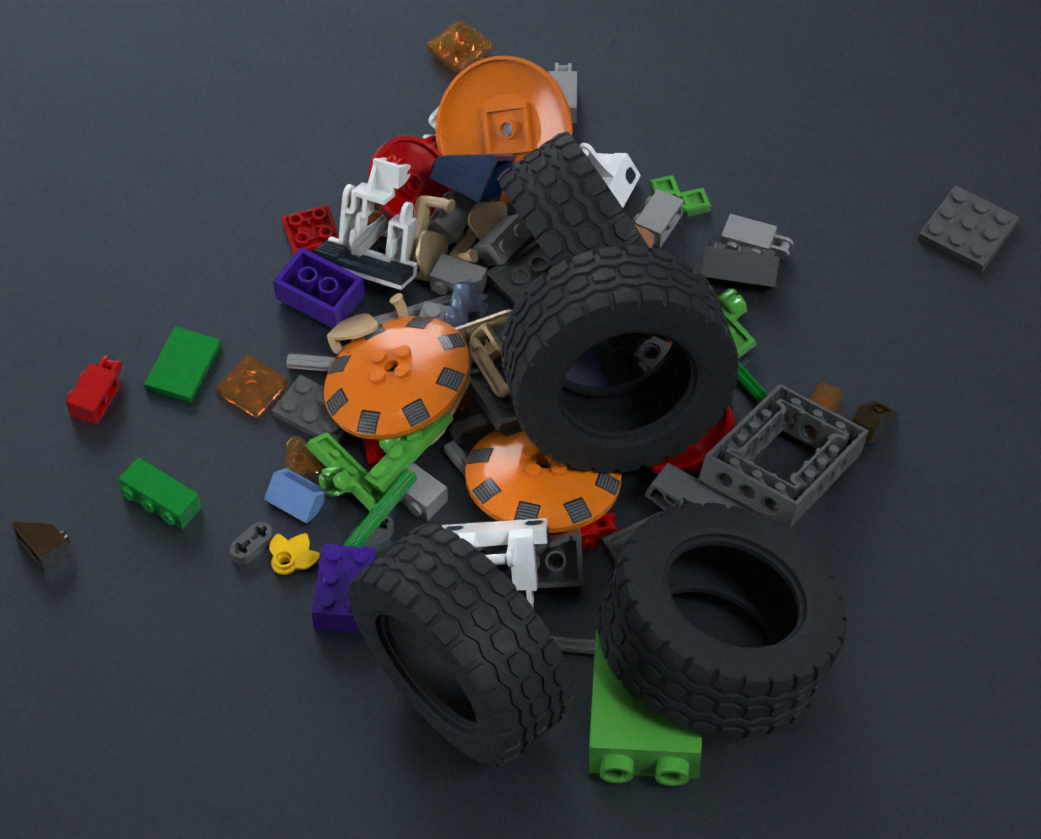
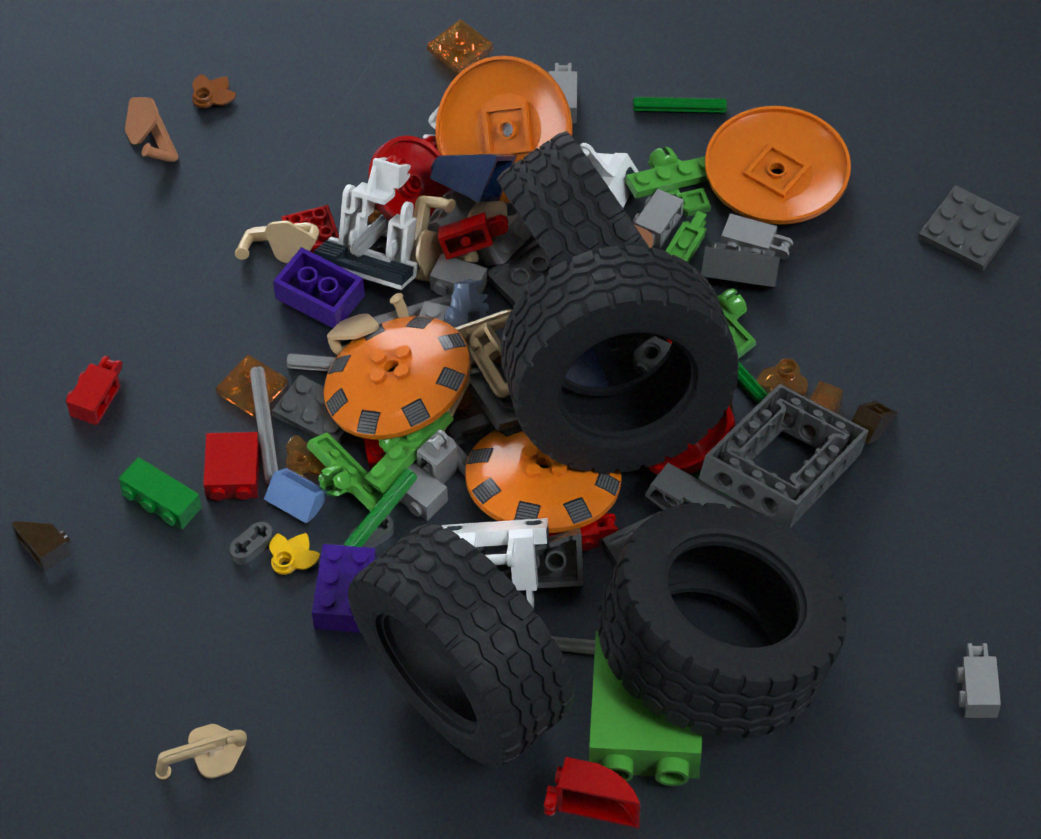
(142, 119): none -> nougat piece
(182, 364): green tile -> none
(211, 92): none -> dark orange plate
(212, 748): none -> tan piece
(231, 465): none -> red brick
(264, 422): none -> light grey axle
(283, 237): none -> tan piece
(438, 456): none -> light grey brick
(471, 234): none -> red brick
(593, 793): none -> red piece
(666, 173): none -> bright green plate
(672, 104): none -> green axle
(688, 237): none -> bright green hinge
(773, 138): none -> orange dish
(773, 376): none -> clear orange plate
(979, 683): none -> light grey brick

